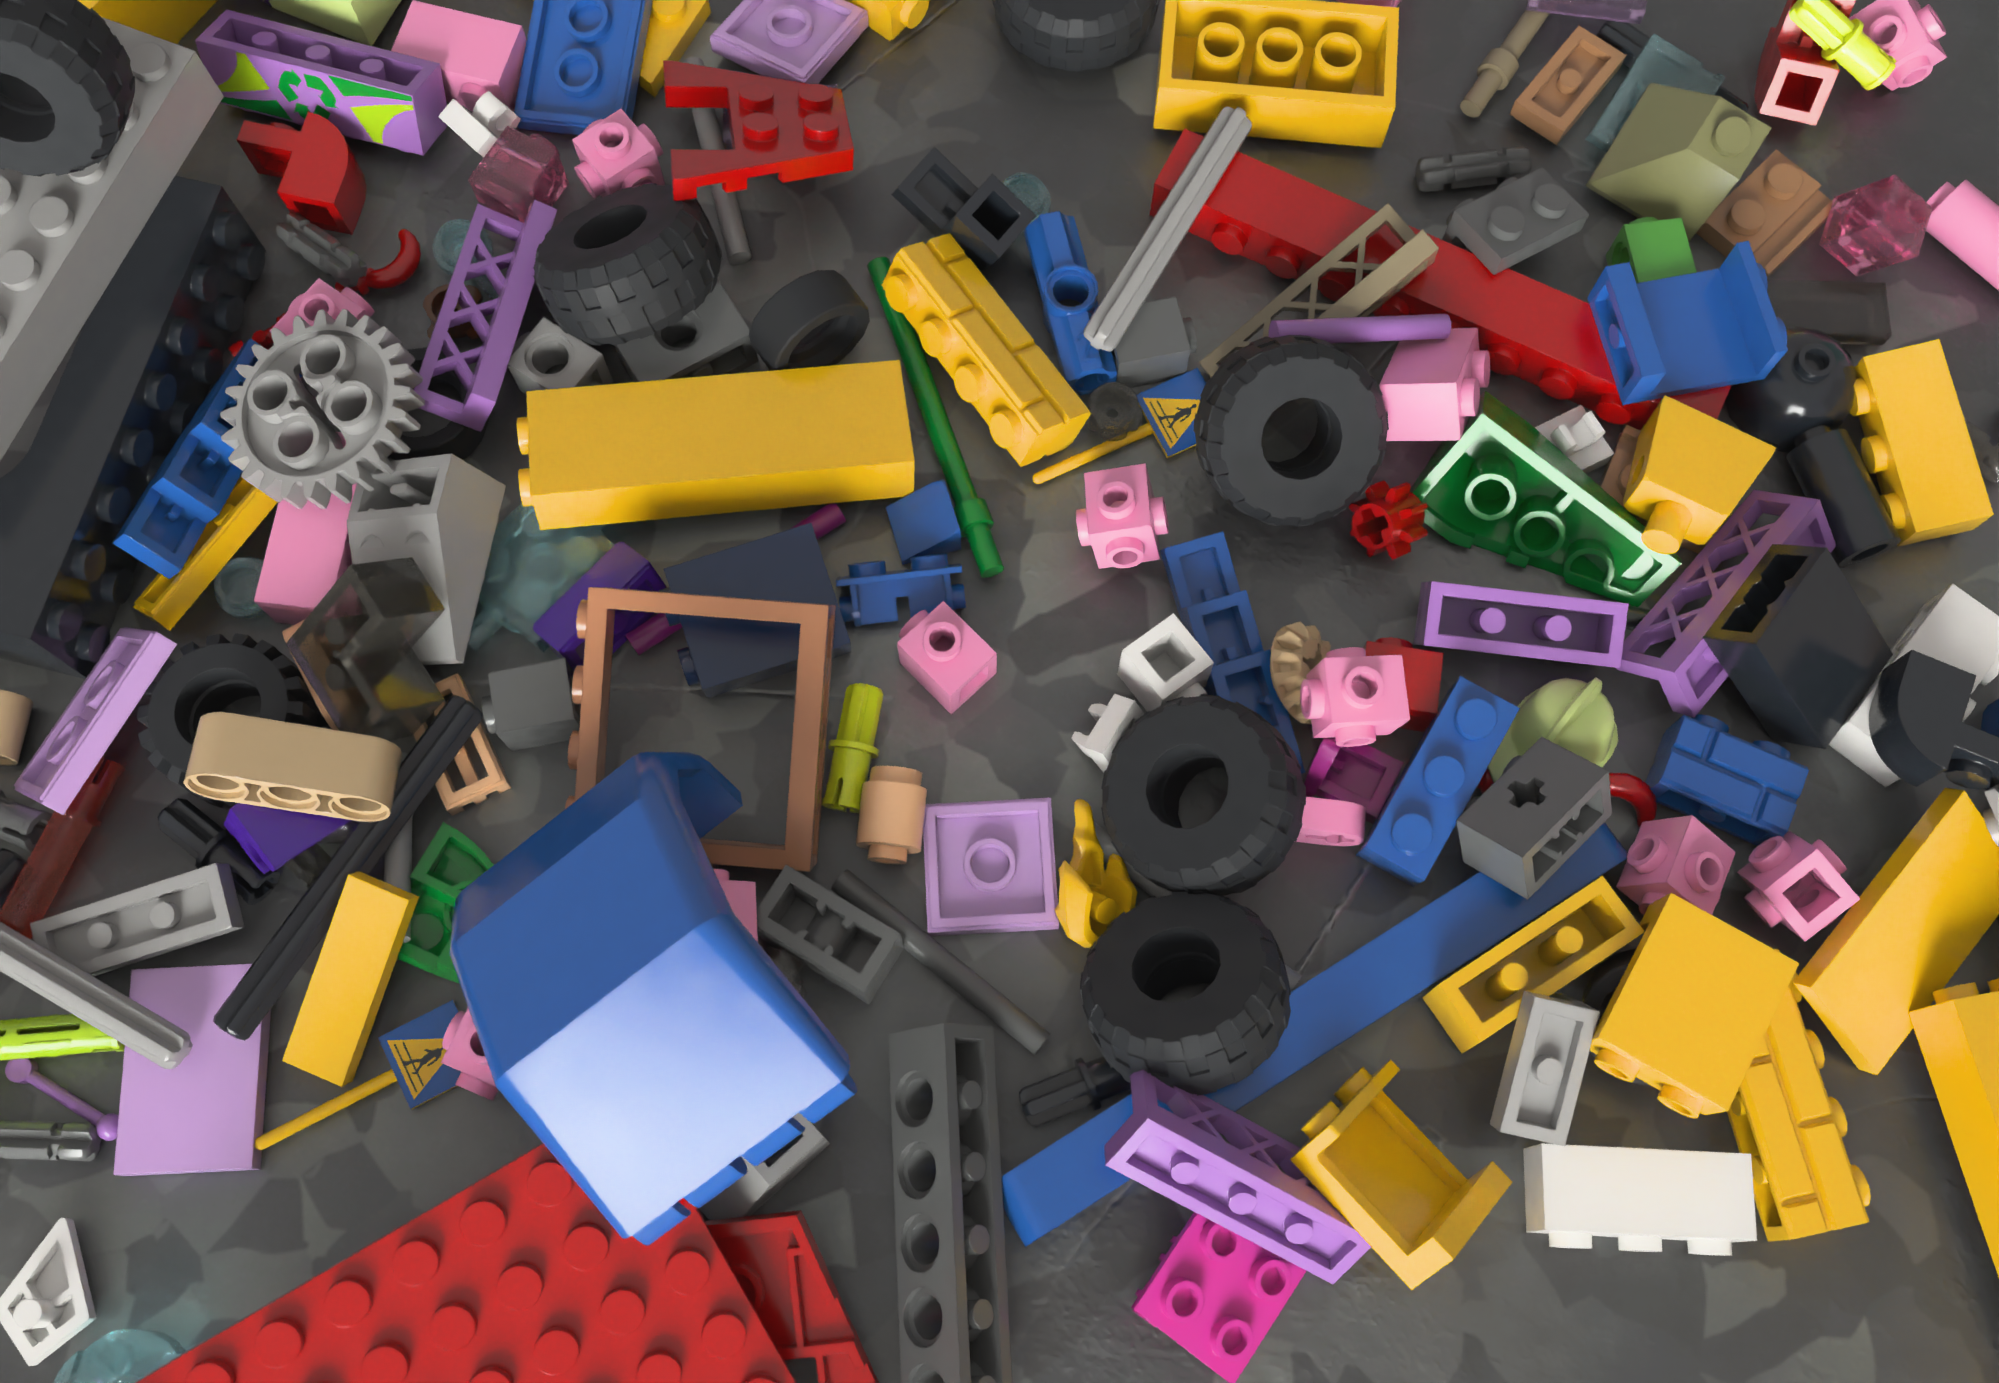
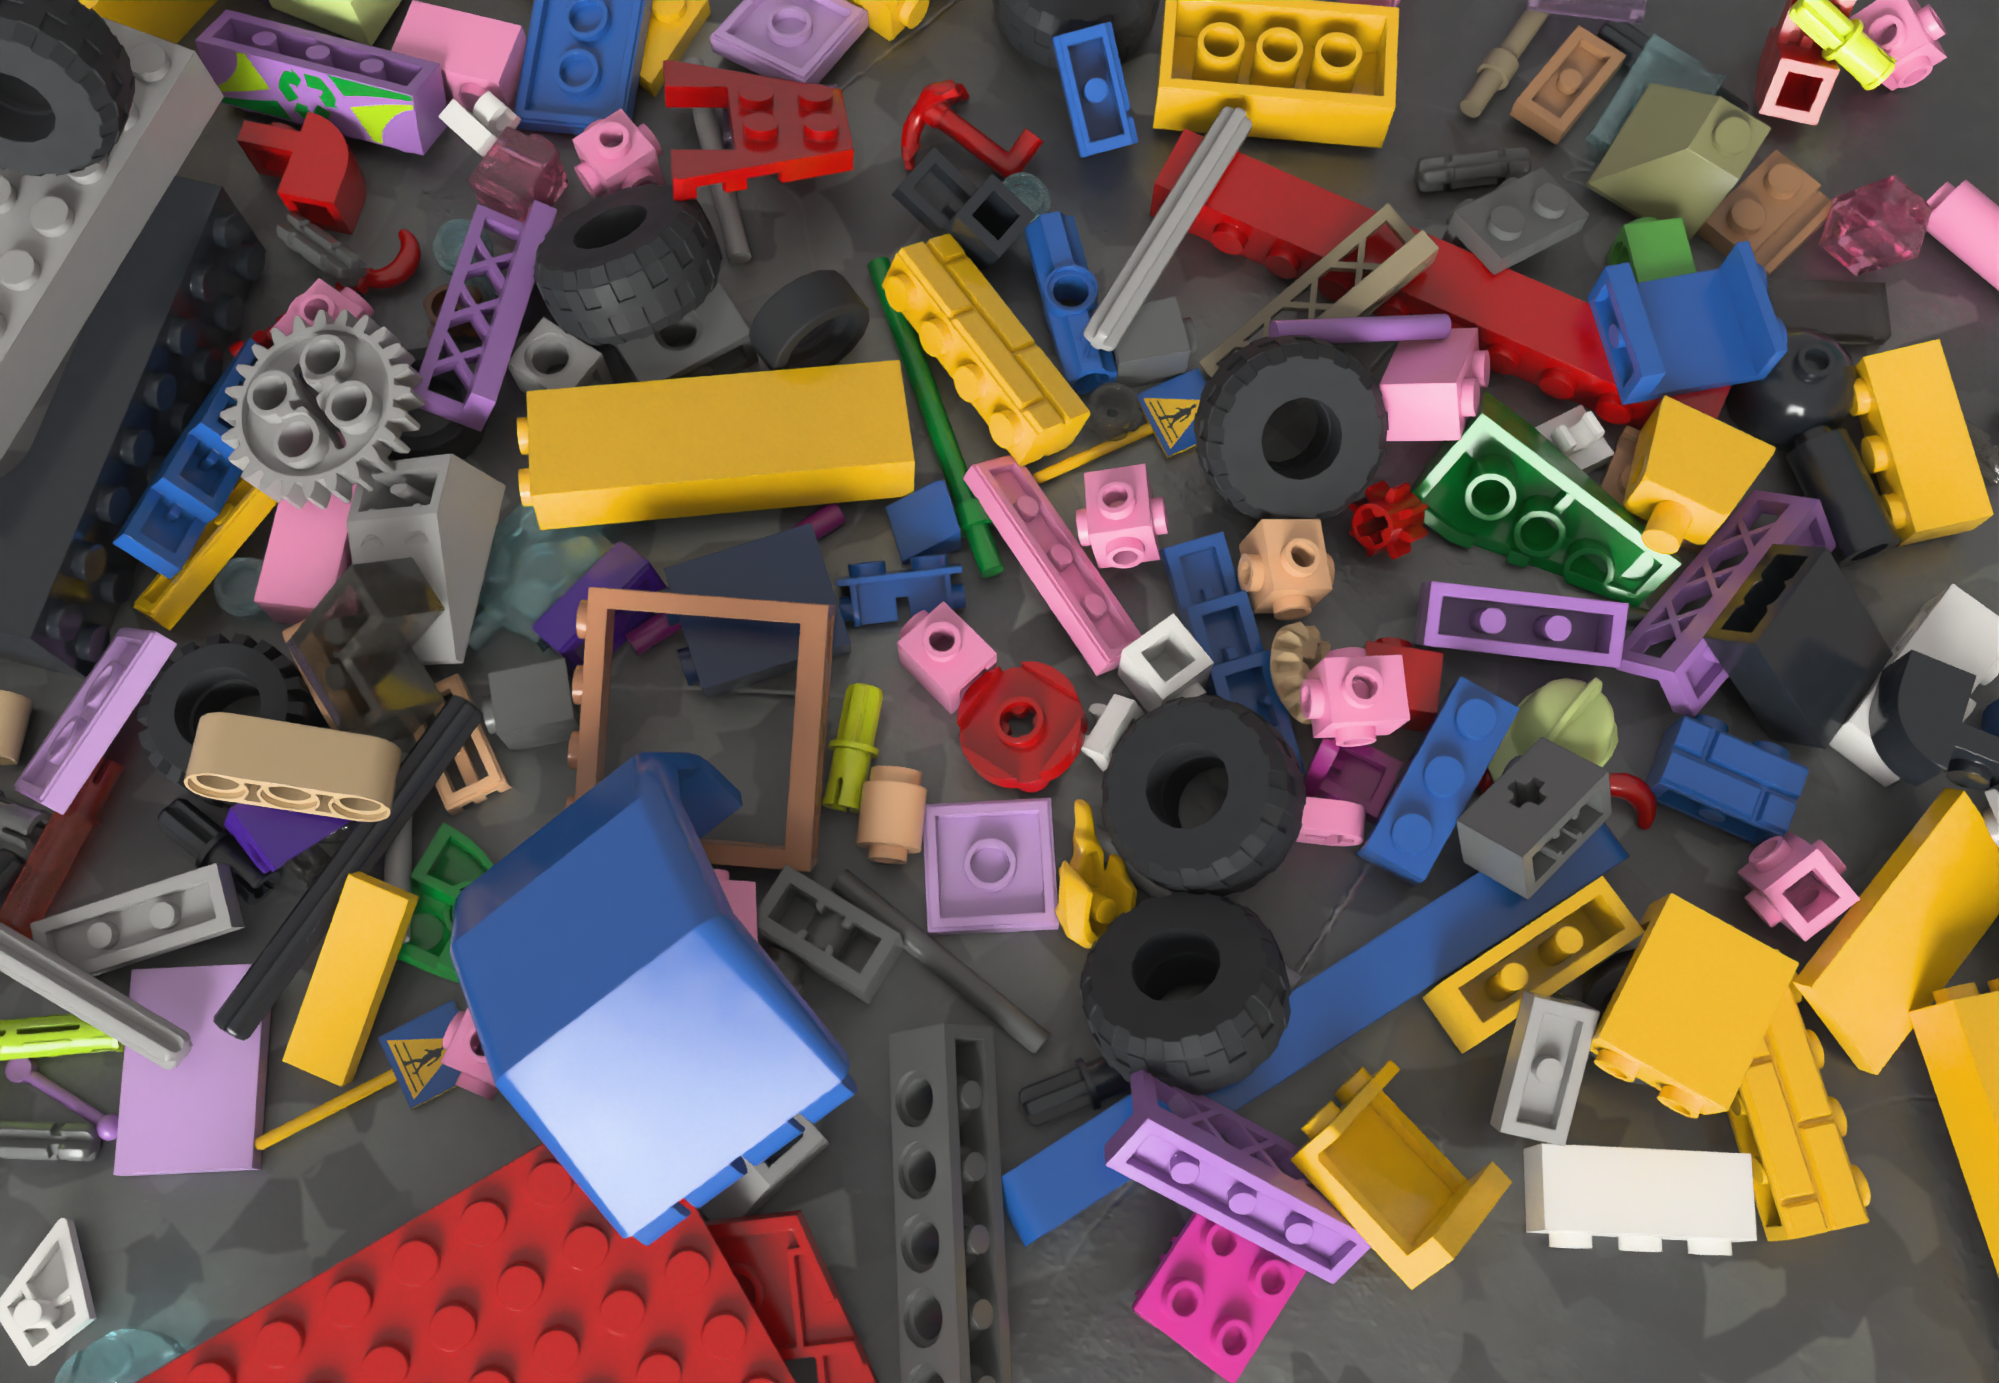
(934, 110): none -> red piece
(1032, 758): none -> red plate
(1053, 561): none -> bright pink tile
(1094, 89): none -> blue brick
(1285, 567): none -> light nougat brick
(1678, 859): bright pink brick -> none

